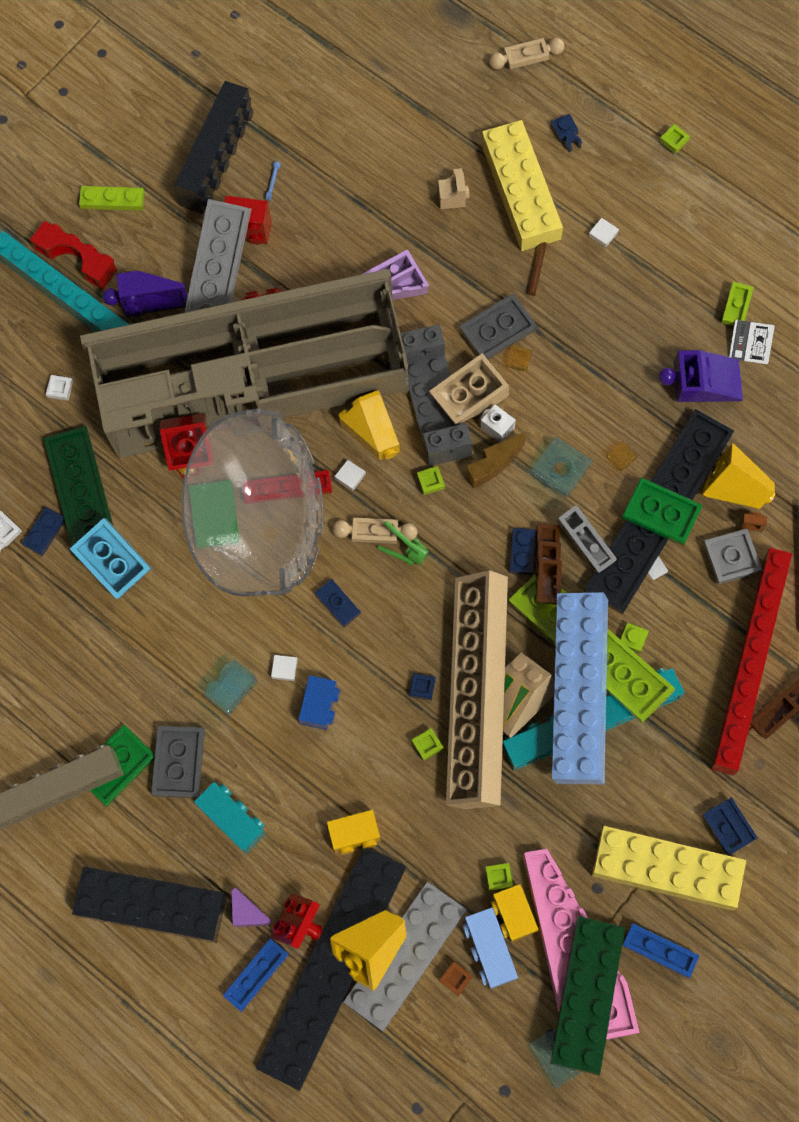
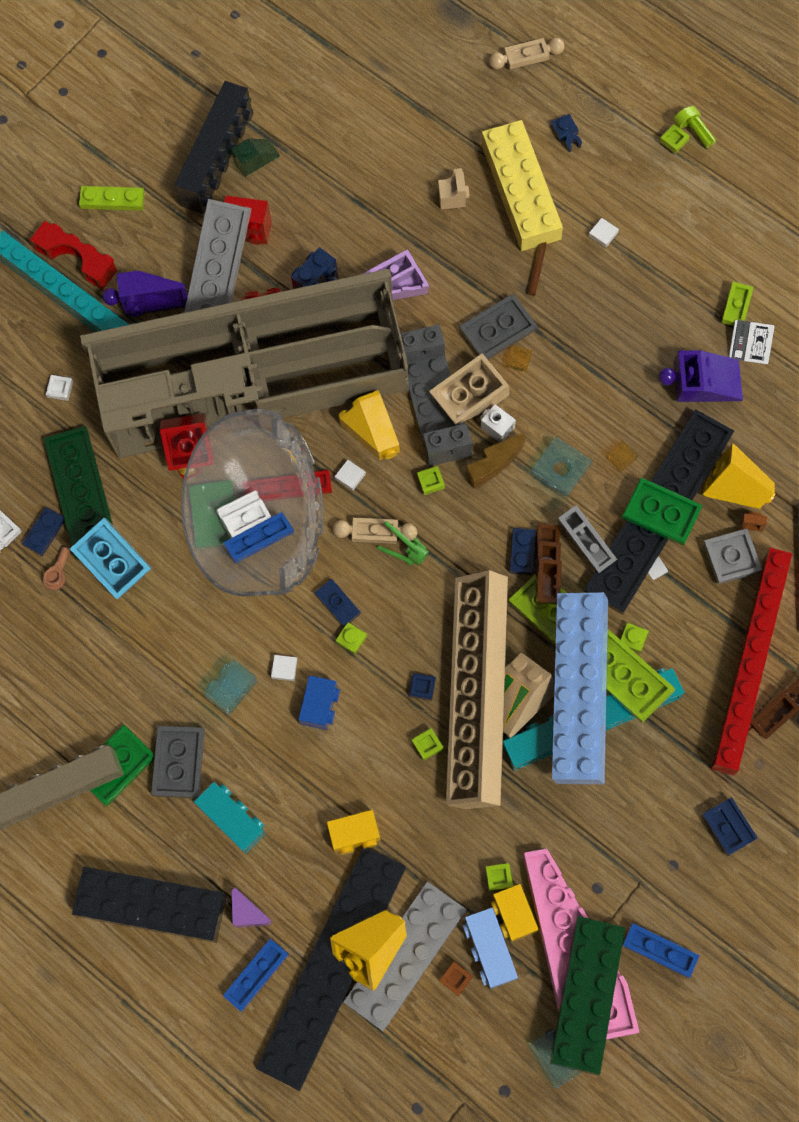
(54, 577): none -> nougat plate
(243, 514): none -> white plate
(253, 154): none -> clear green slope
(258, 537): none -> blue plate
(276, 165): medium blue hinge -> none
(296, 921): red plate -> none
(317, 269): none -> dark blue brick
(351, 638): none -> lime plate
(669, 868): light yellow brick -> none
(690, 117): none -> lime piece

